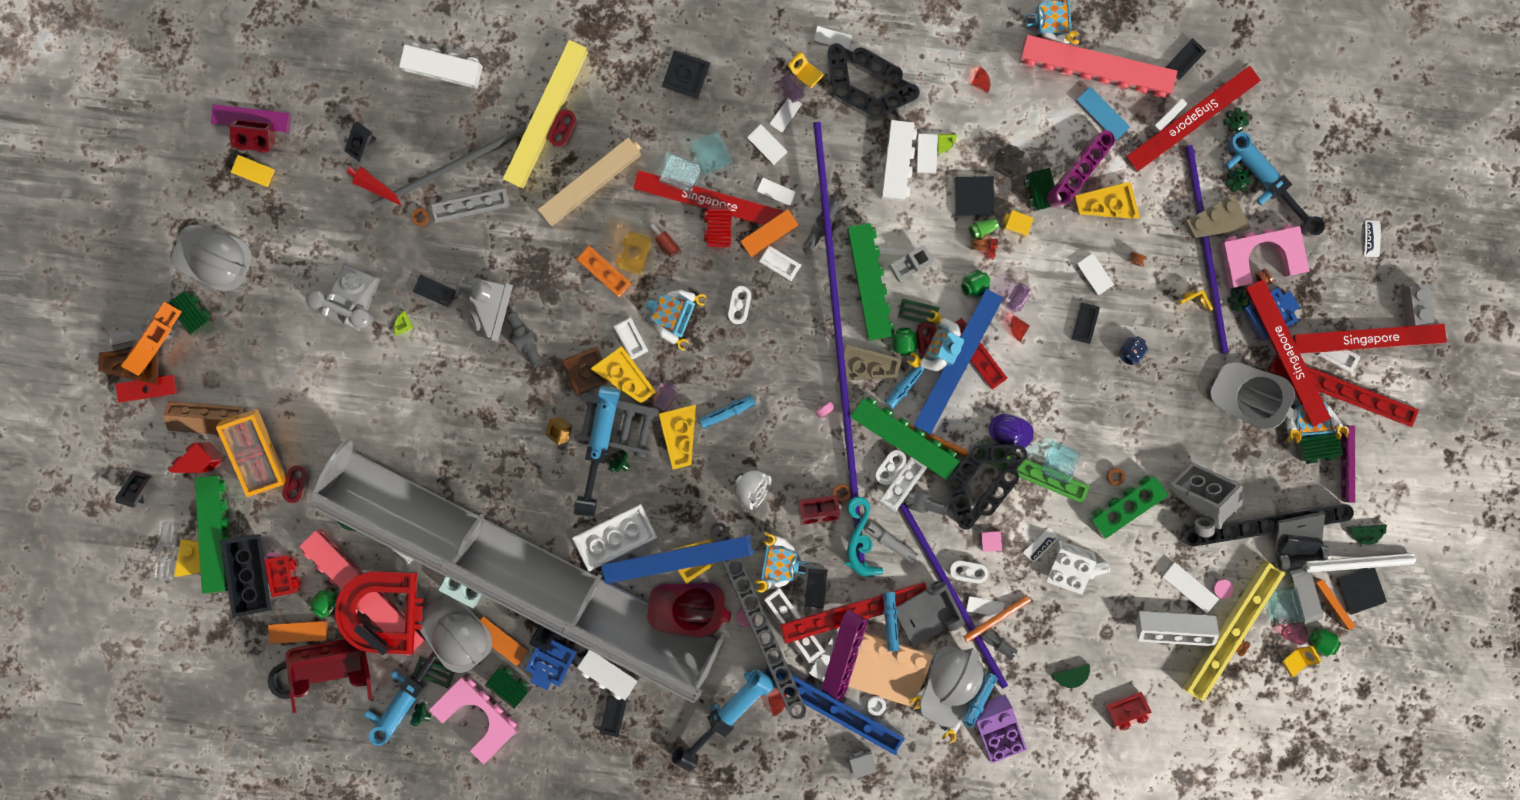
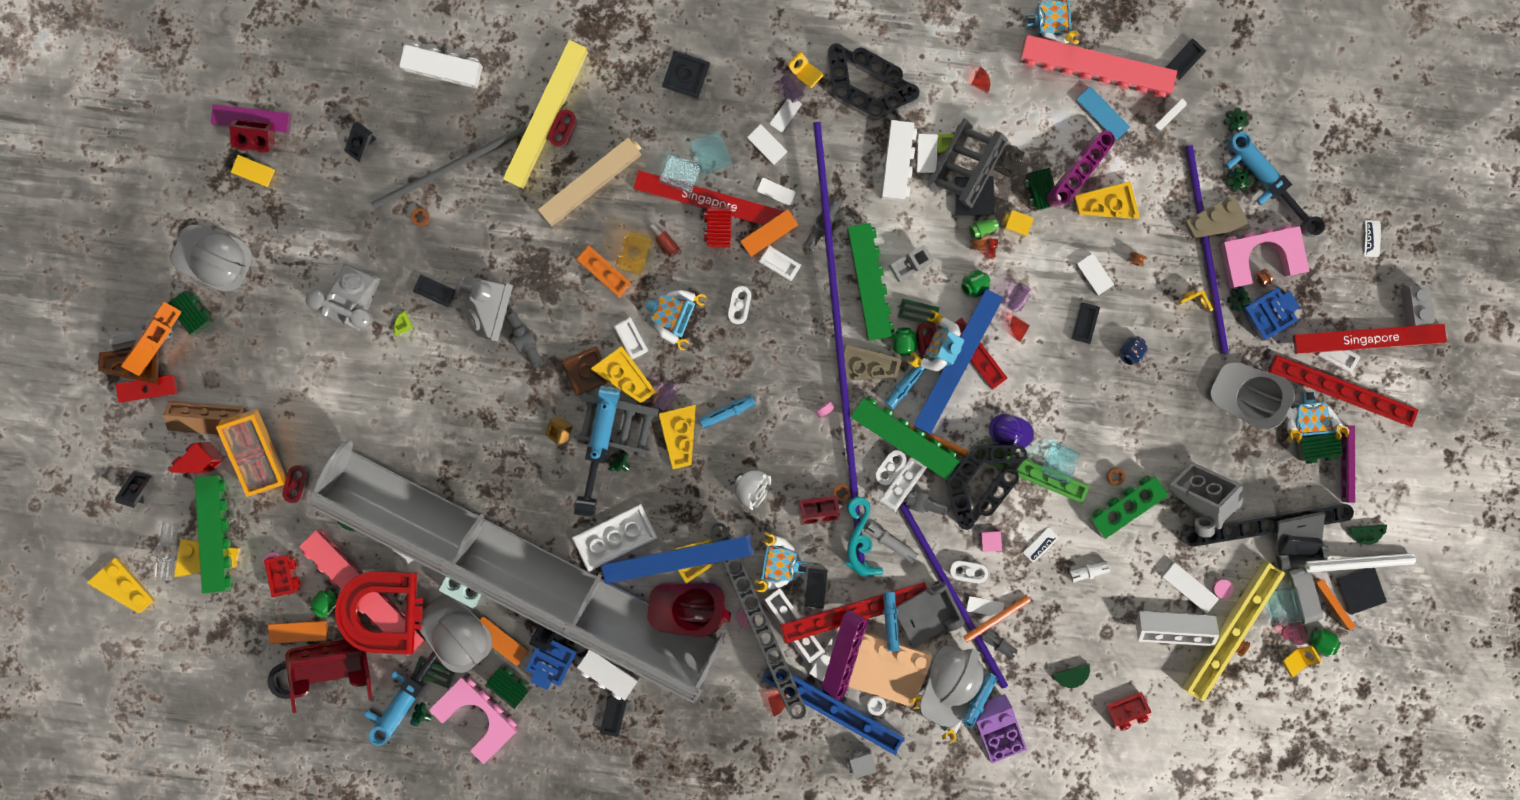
(122, 586): none -> yellow wing
(245, 575): black slope -> none
(367, 181): red bar -> none
(372, 638): black tile -> none
(470, 205): light grey tile -> none
(723, 719): piece -> none
(830, 37): white sticker -> none
(977, 177): none -> dark grey fence
(1072, 567): white bracket -> none
(1193, 118): red tile -> none
(1287, 353): red tile -> none

